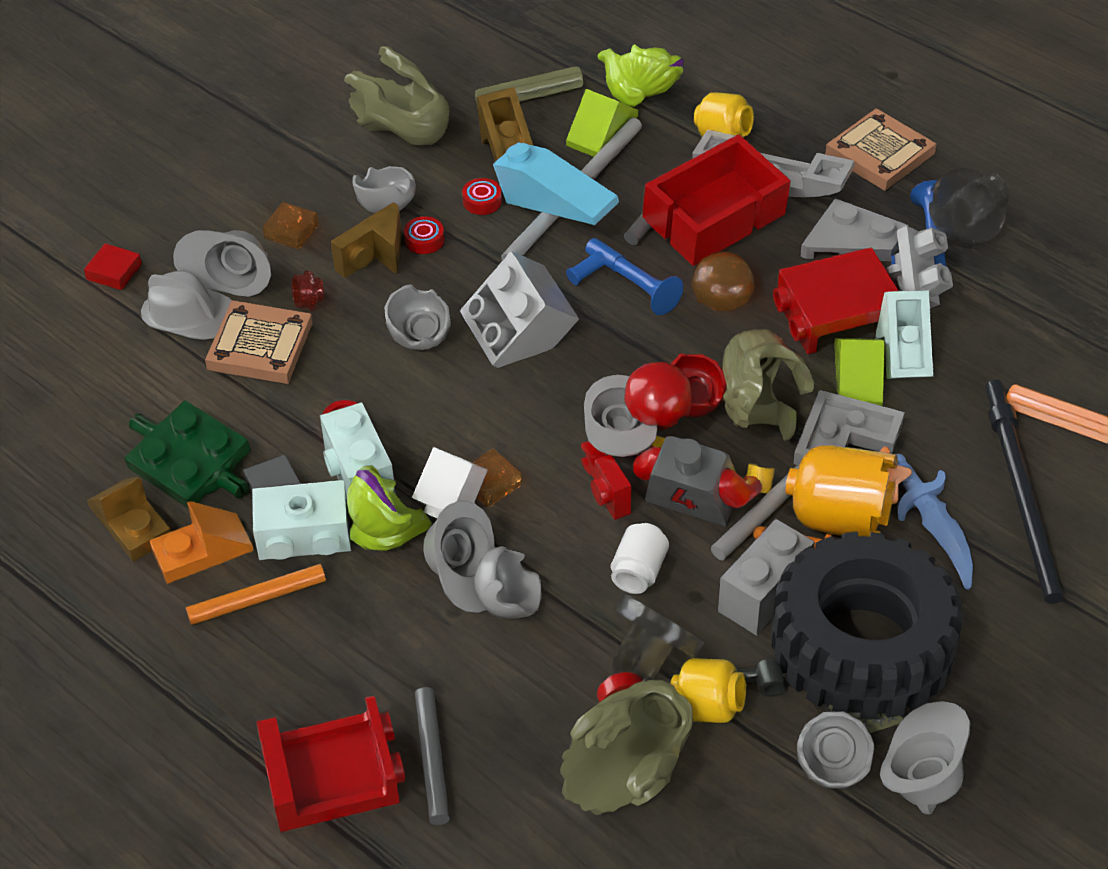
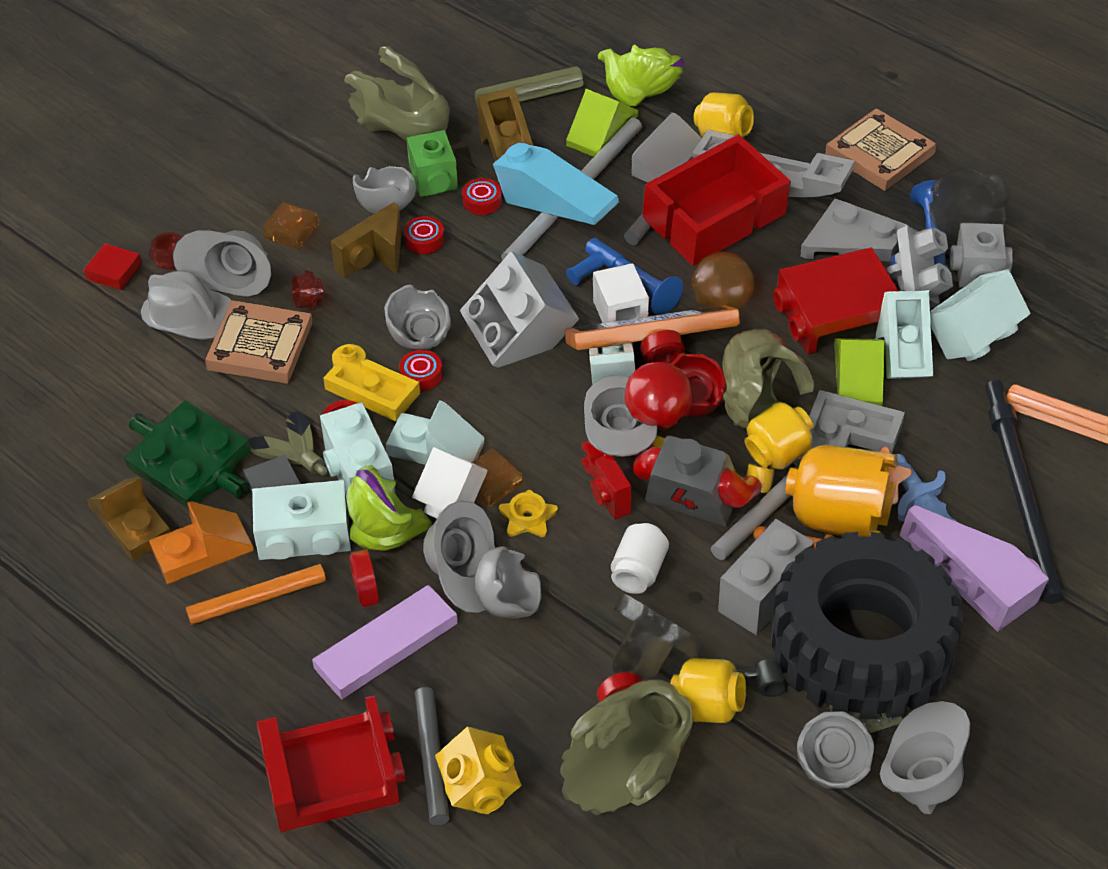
(163, 248): none -> clear red plate
(298, 449): none -> olive piece
(363, 578): none -> red tile
(370, 383): none -> yellow hinge
(384, 641): none -> lavender tile
(422, 367): none -> red tile
(432, 163): none -> bright green brick
(446, 430): none -> light aqua slope
(478, 770): none -> yellow brick
(527, 503): none -> yellow plate
(611, 361): none -> light aqua slope
(619, 294): none -> white brick
(639, 328): none -> orange tile
(662, 346): none -> red tile
(664, 149): none -> light grey slope
(779, 436): none -> yellow head
(978, 315): none -> light aqua brick
(979, 252): none -> light grey brick
(983, 569): none -> lavender slope

